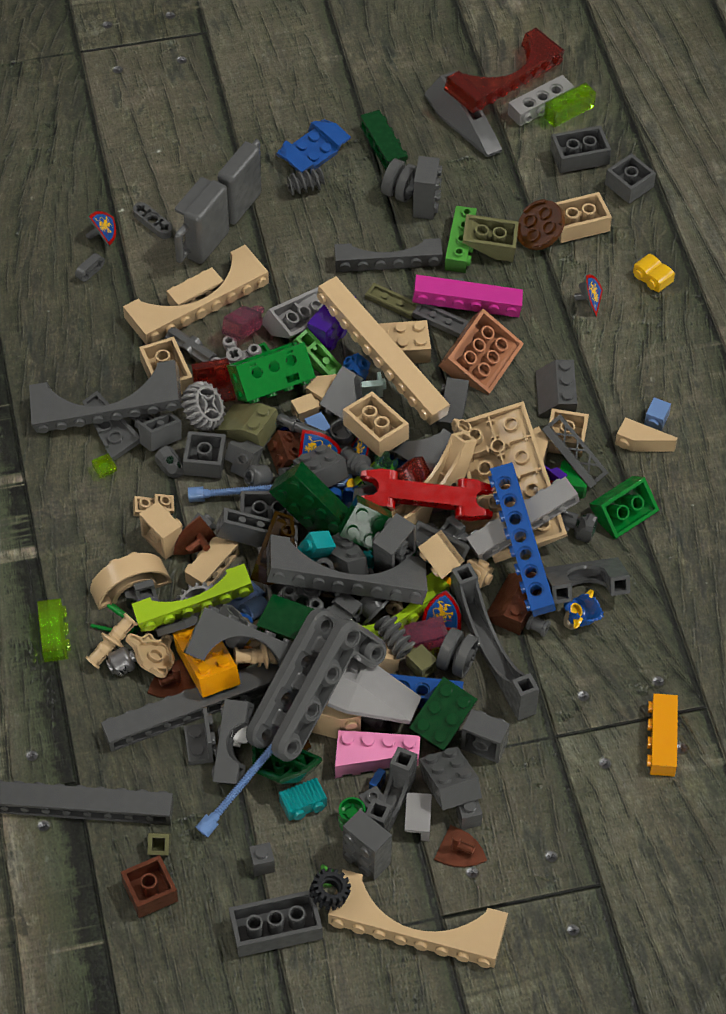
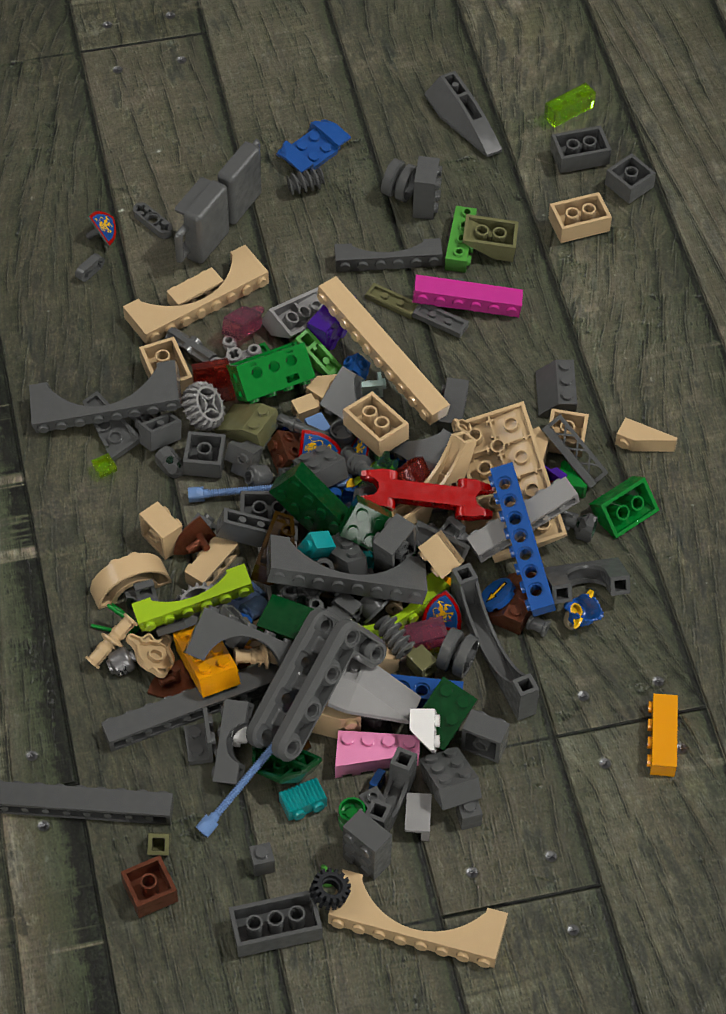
(53, 630): clear neon green brick -> none
(143, 503): tan slope -> none
(382, 138): dark green brick -> none
(411, 338): tan brick -> none
(424, 726): none -> white slope
(460, 849): copper shield -> none
(479, 92): clear red arch -> none
(481, 352): nougat slope -> none
(482, 570): tan brick -> none
(498, 594): none -> blue tile
(532, 104): light grey brick -> none
(540, 224): reddish brown tile -> none
(592, 291): shield -> none
(653, 273): yellow brick -> none
(657, 414): medium blue brick -> none

